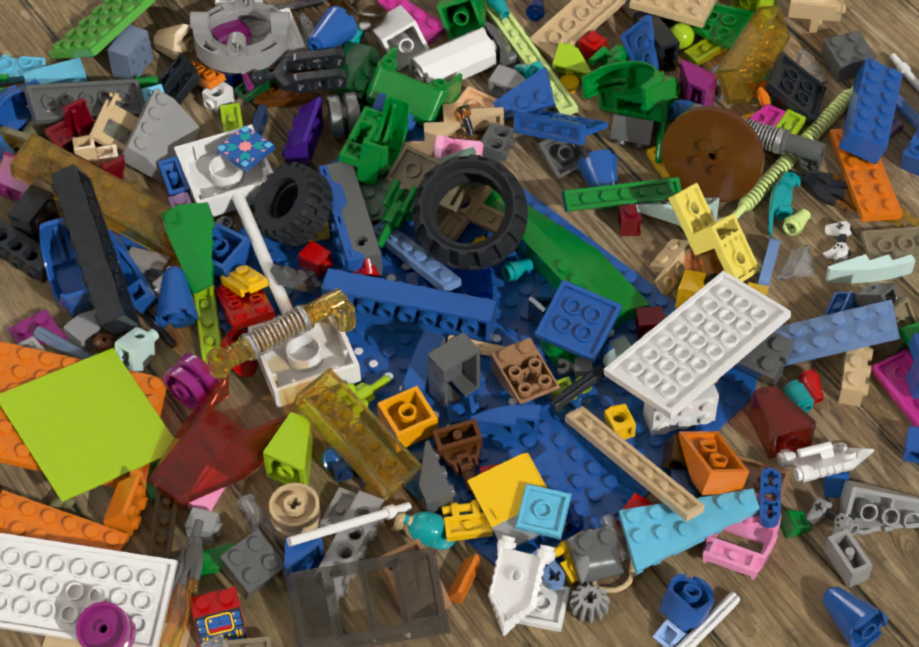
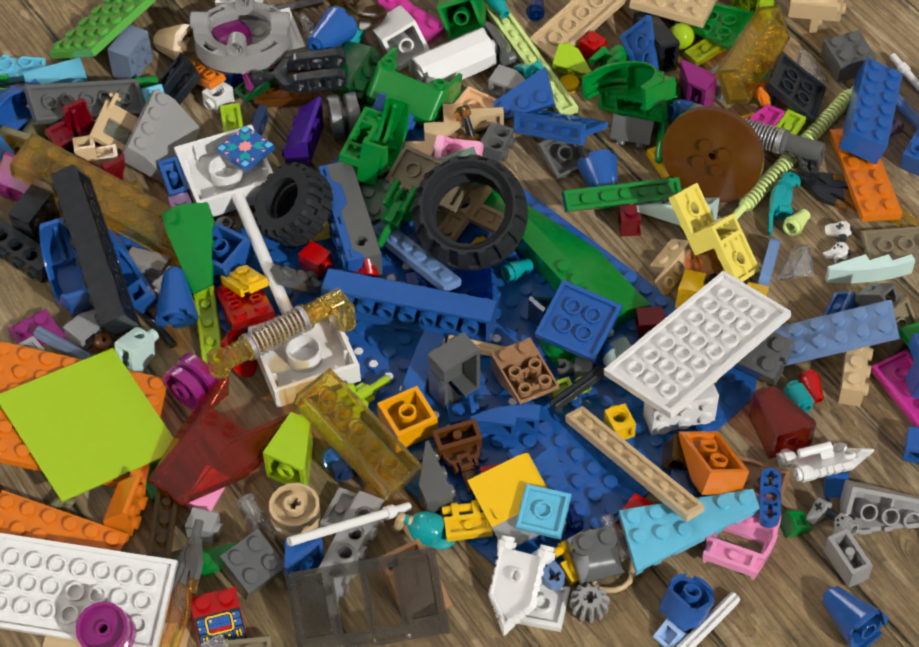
(464, 579): orange slope -> none

